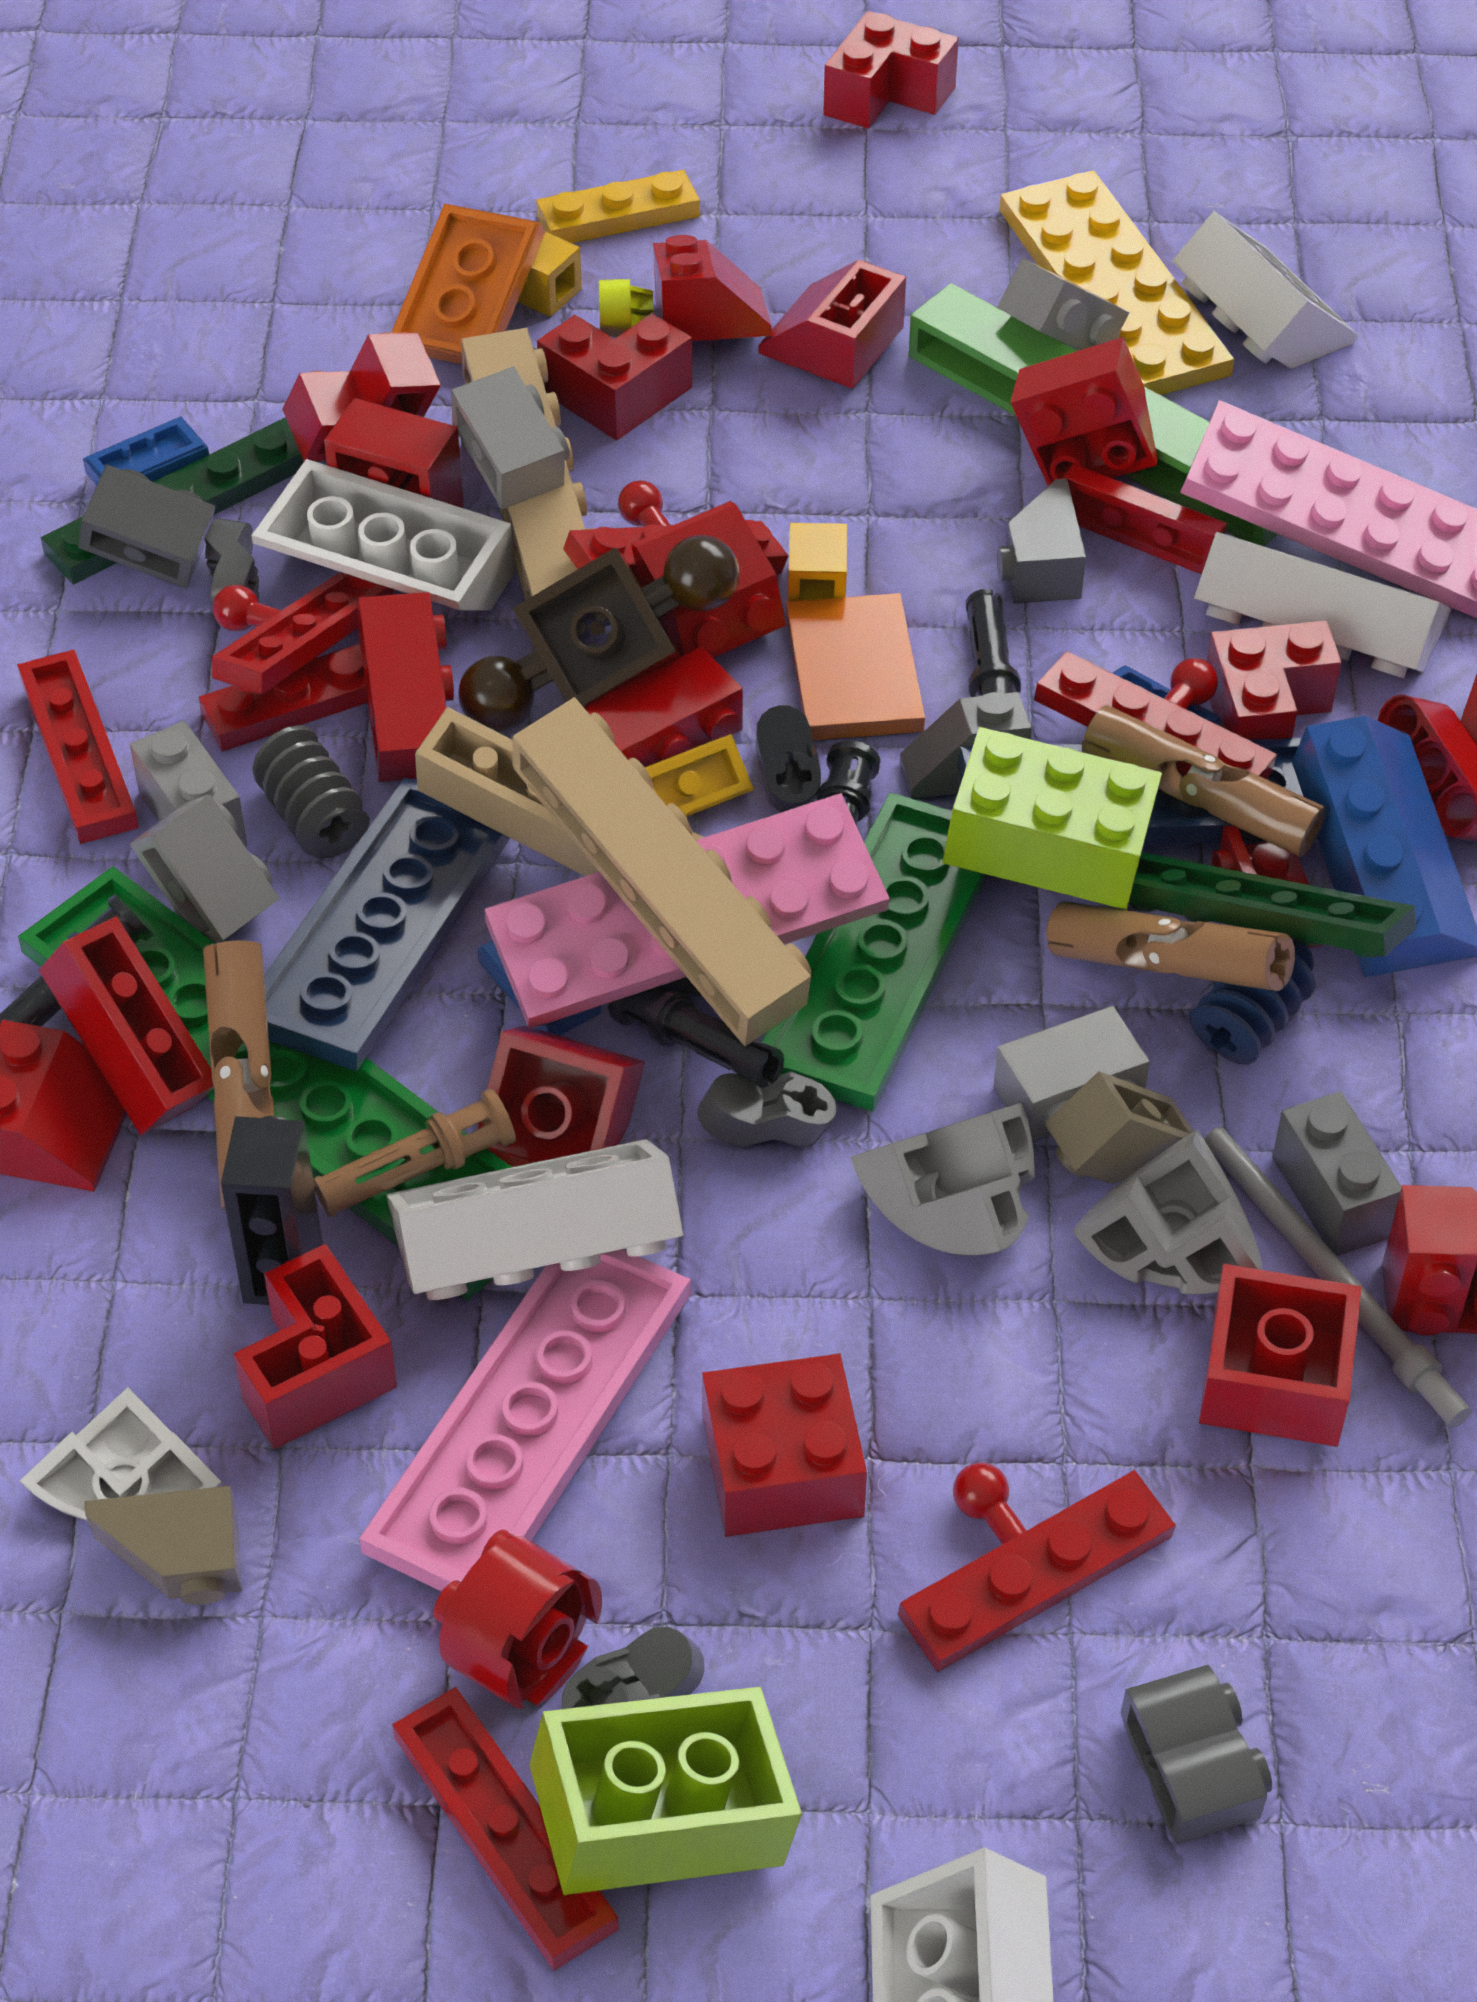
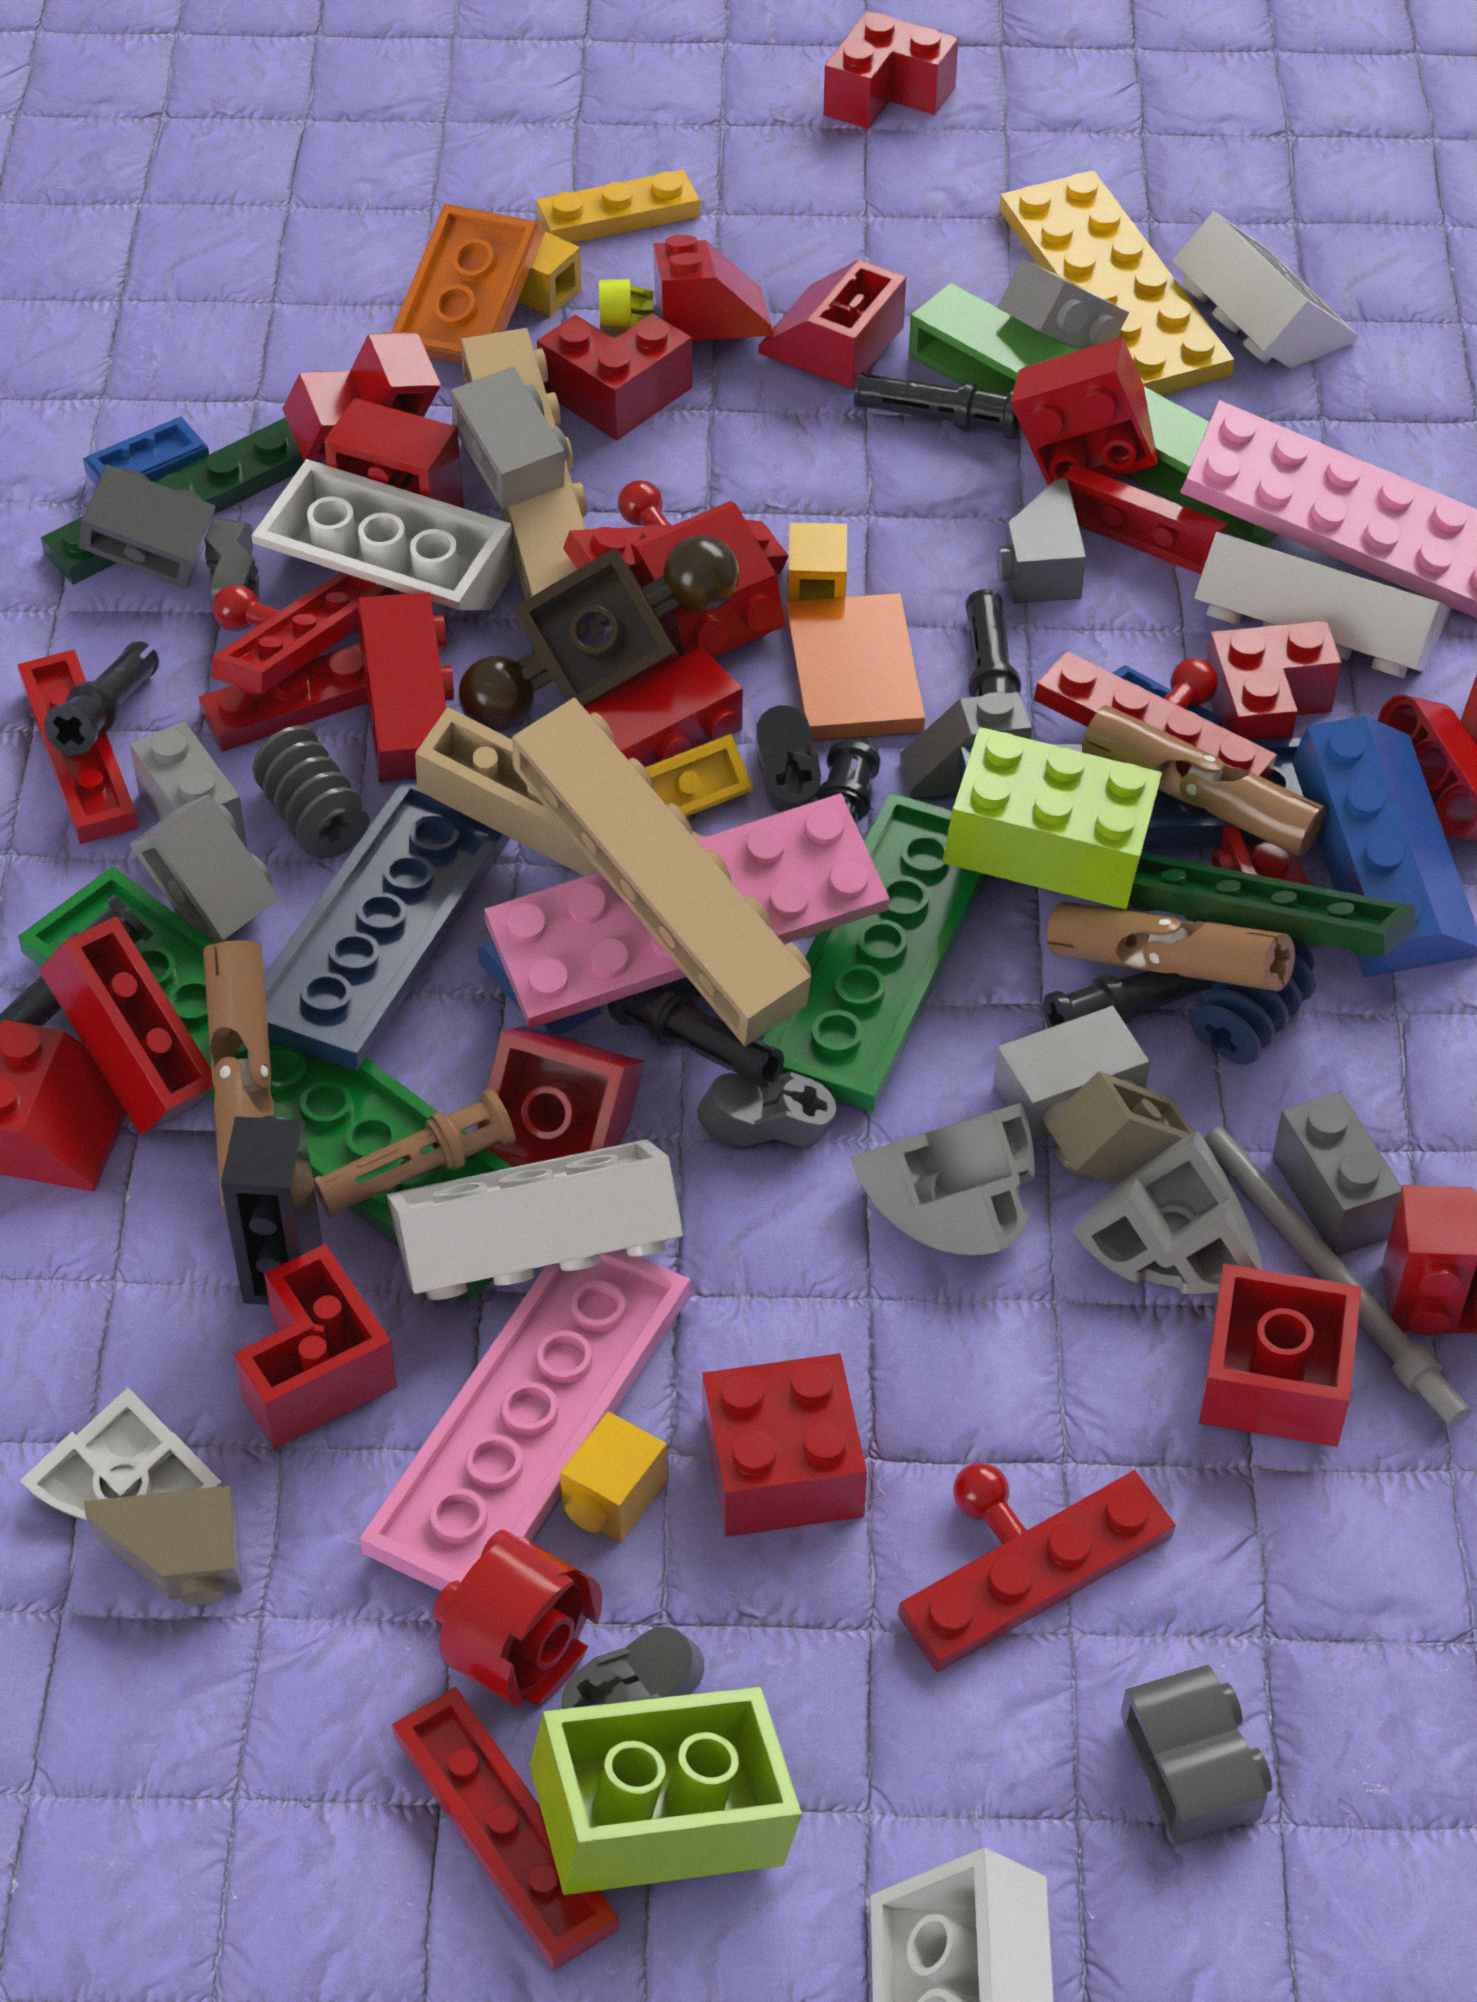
(94, 705): none -> black pin
(613, 1477): none -> yellow brick
(963, 405): none -> black pin
(1127, 995): none -> black pin

